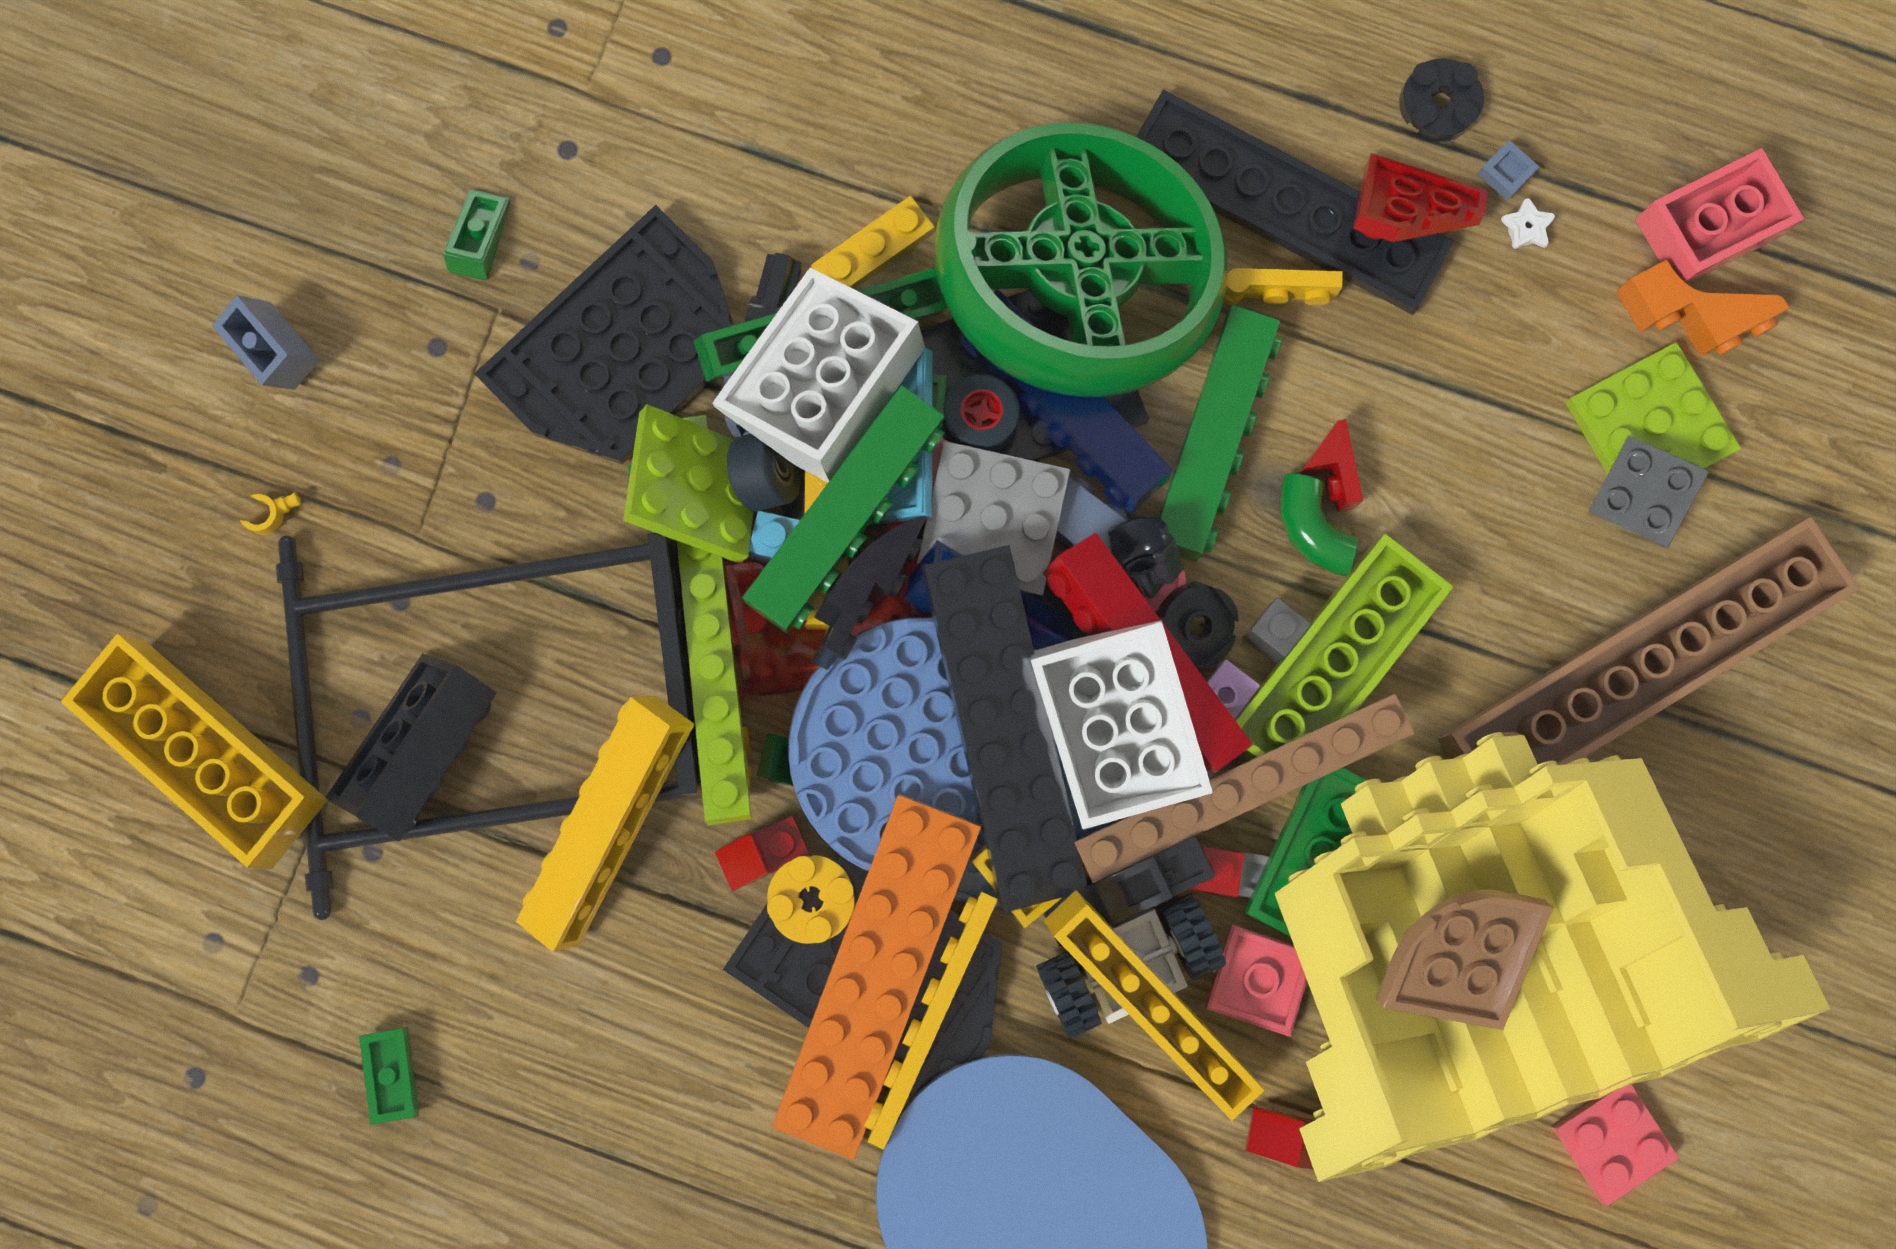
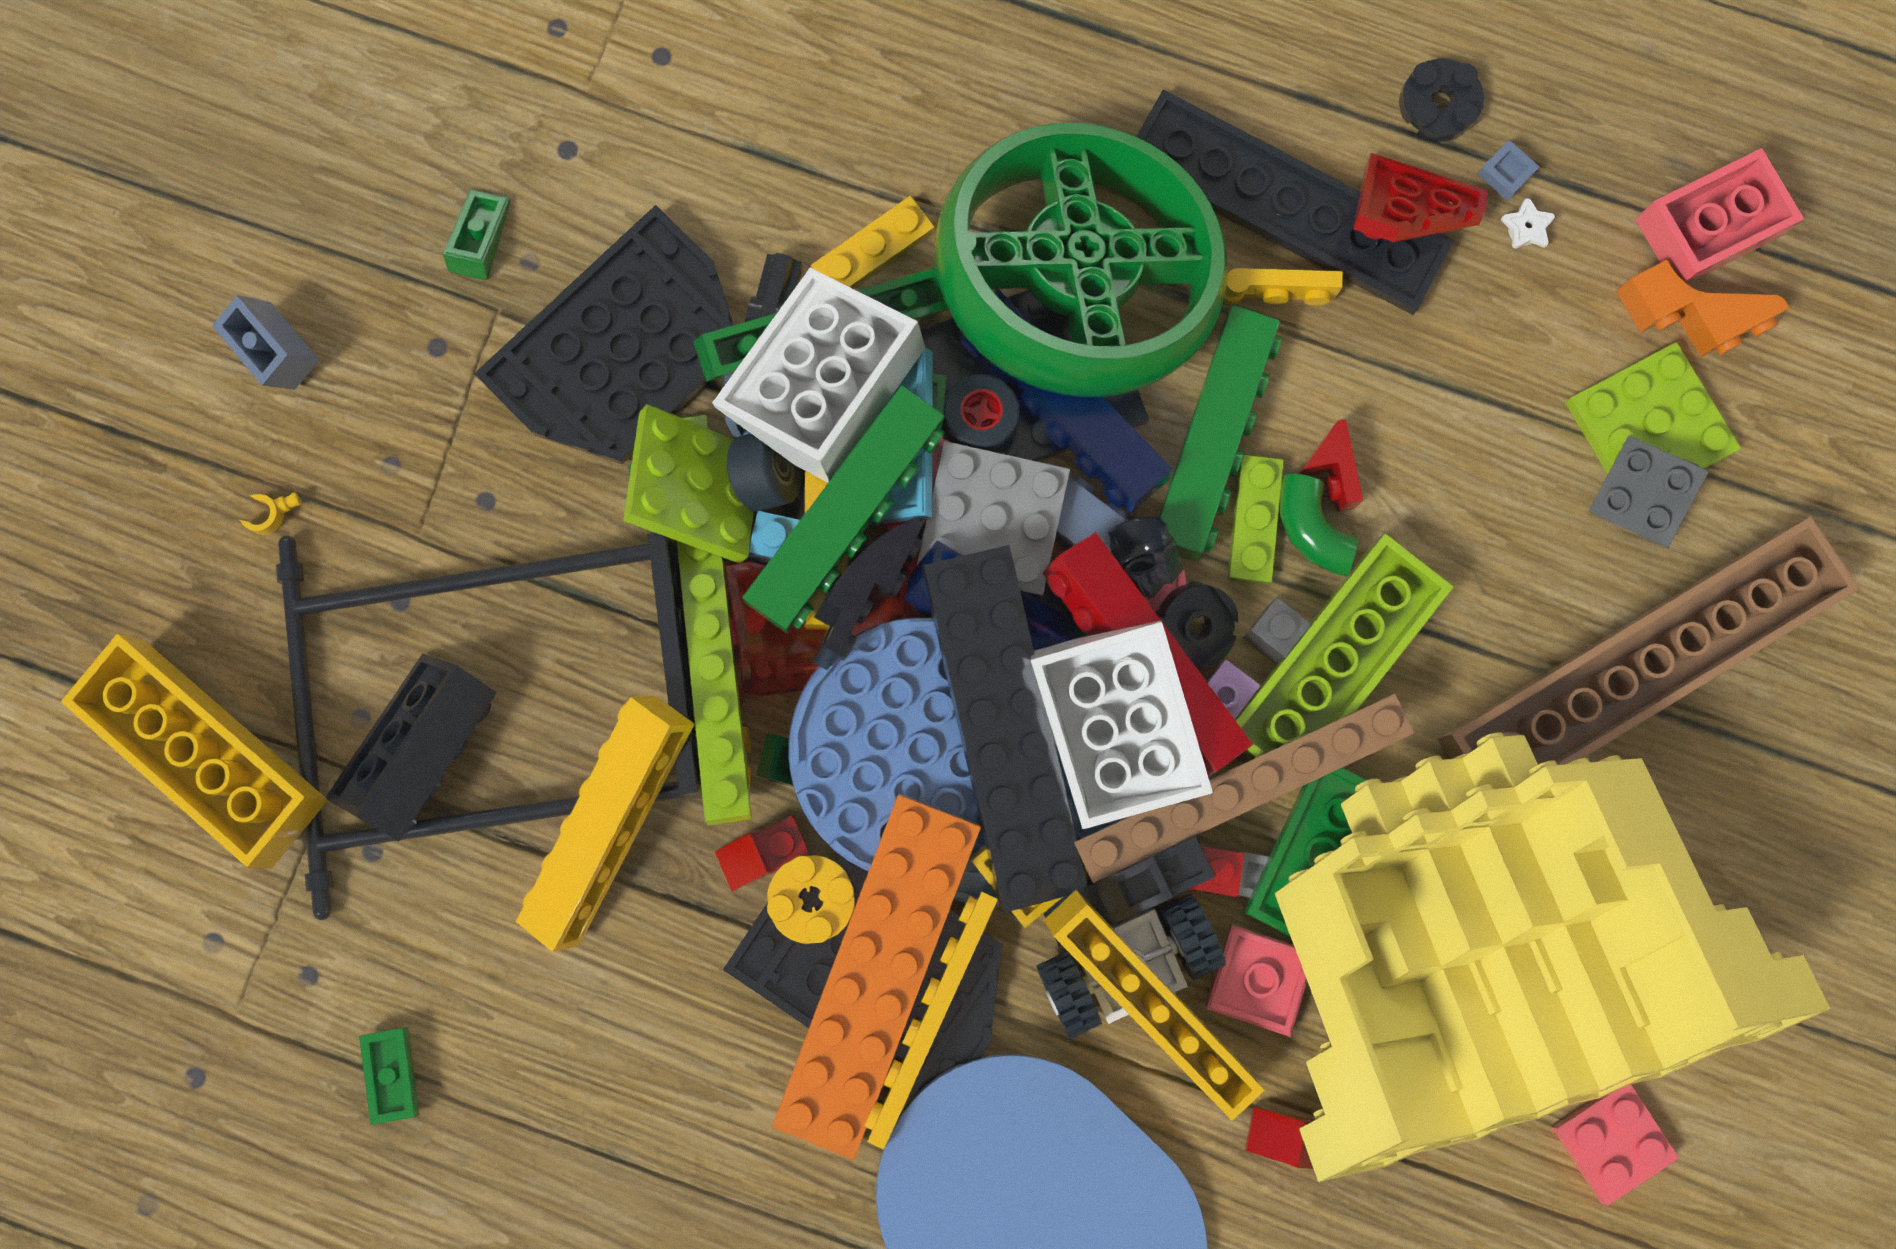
(1255, 520): none -> lime plate
(1466, 958): medium nougat plate -> none

